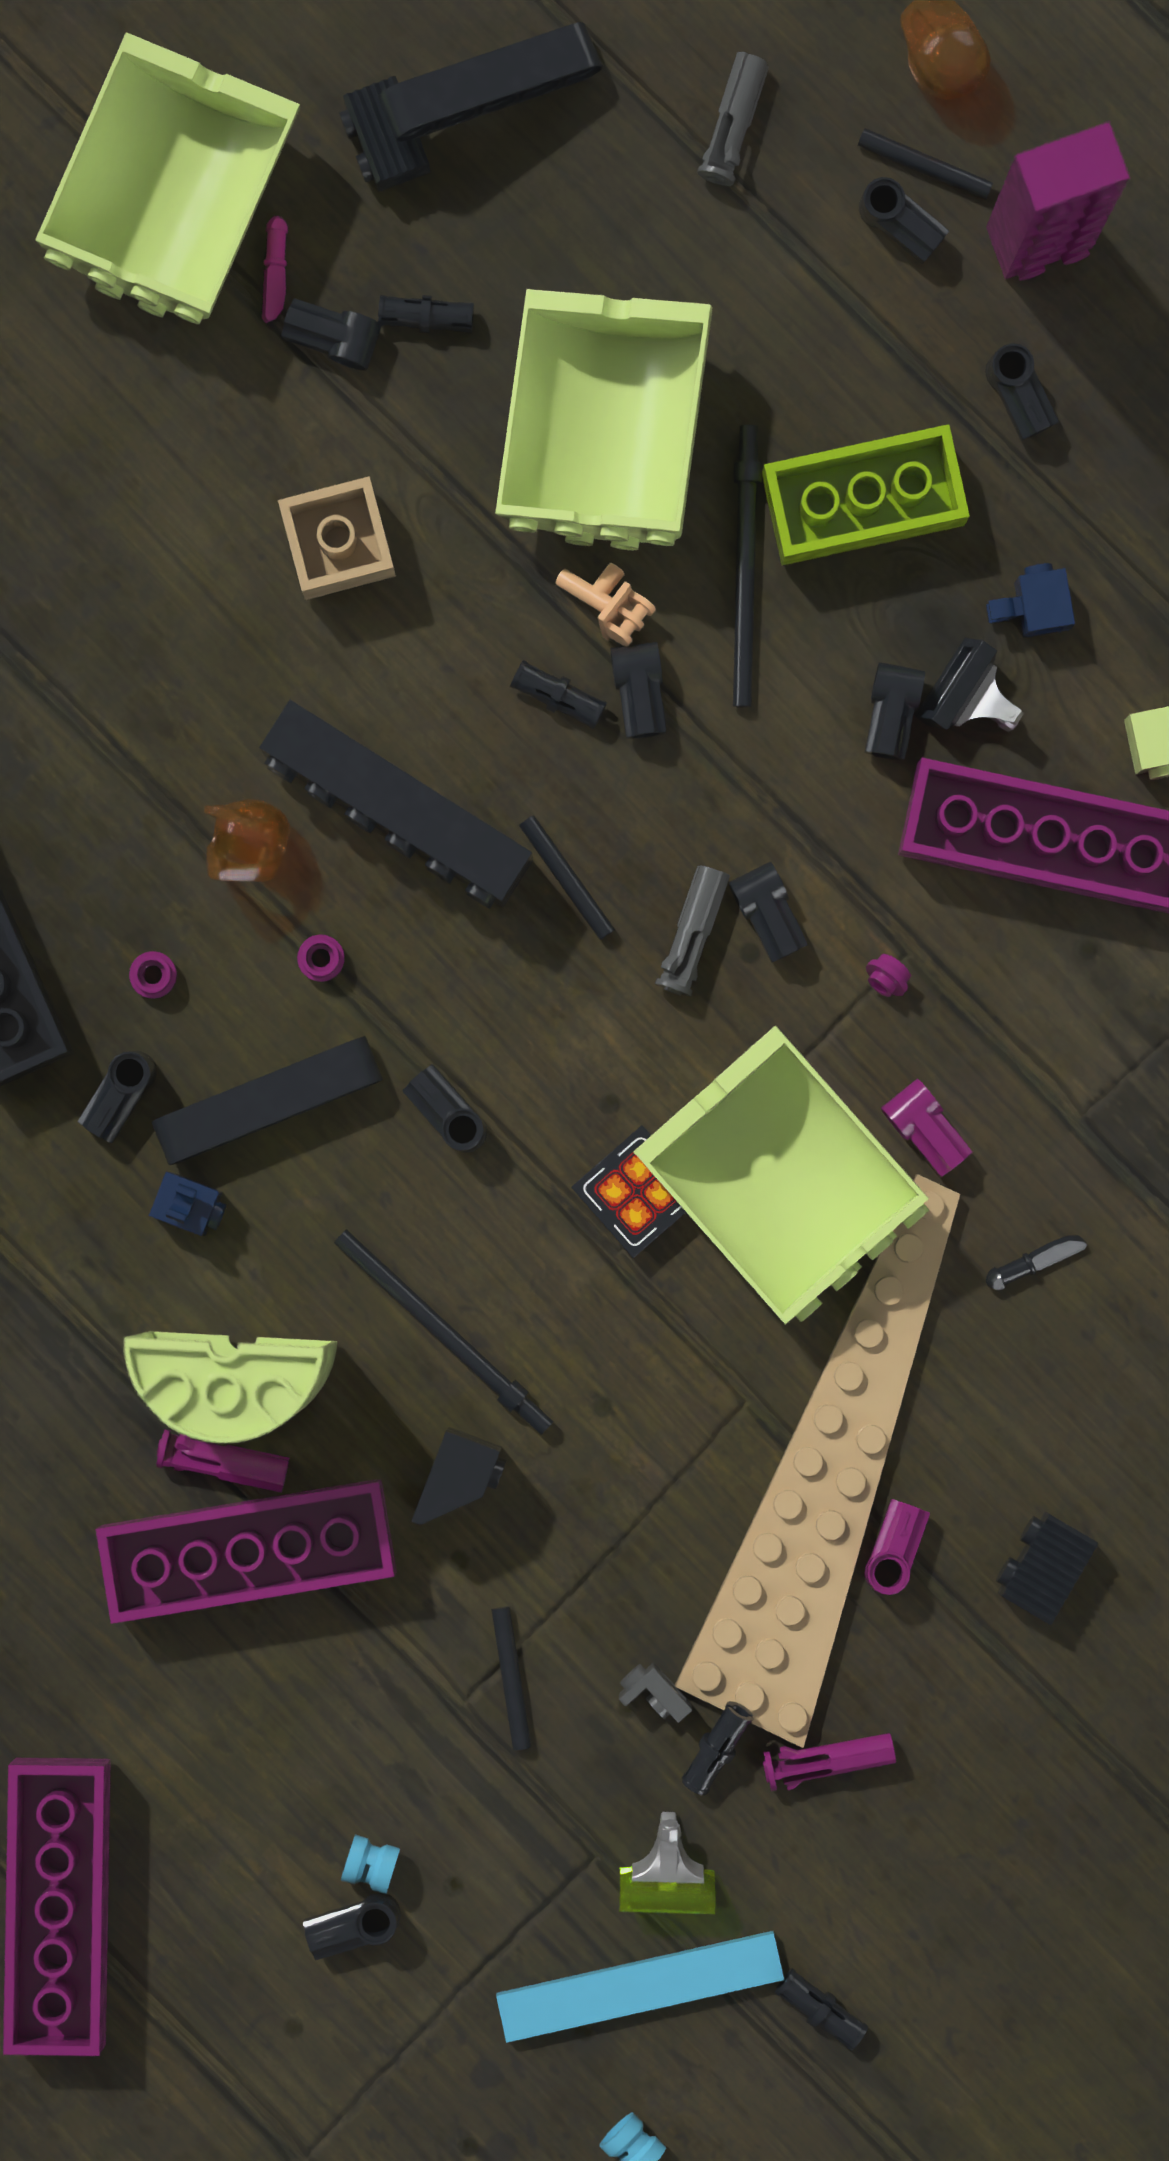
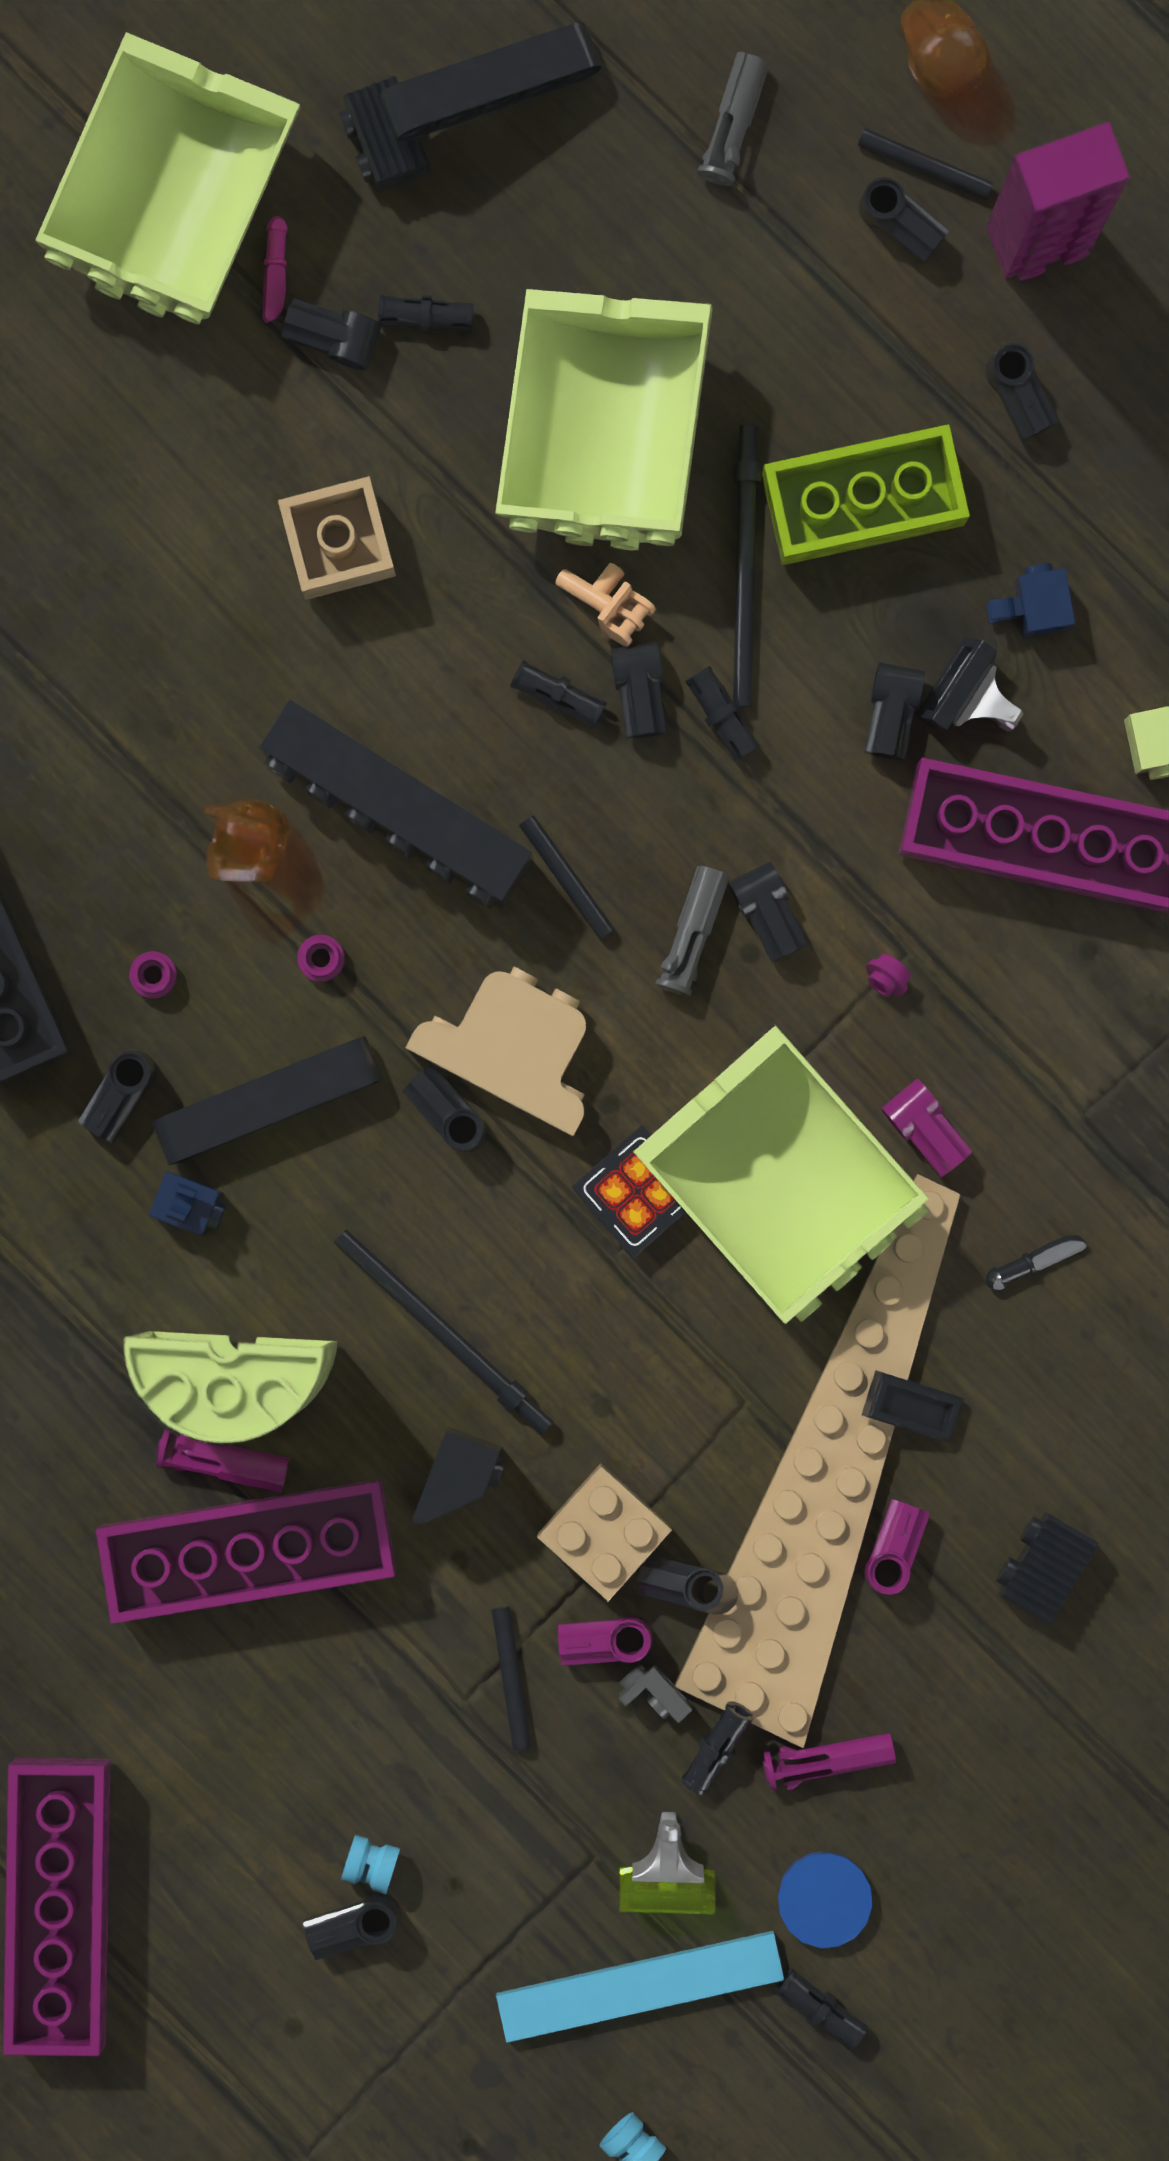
(513, 1046): none -> tan brick
(599, 1641): none -> magenta piece
(604, 1532): none -> tan brick
(685, 1584): none -> black piece
(722, 713): none -> black pin
(824, 1899): none -> blue tile
(912, 1406): none -> black tile

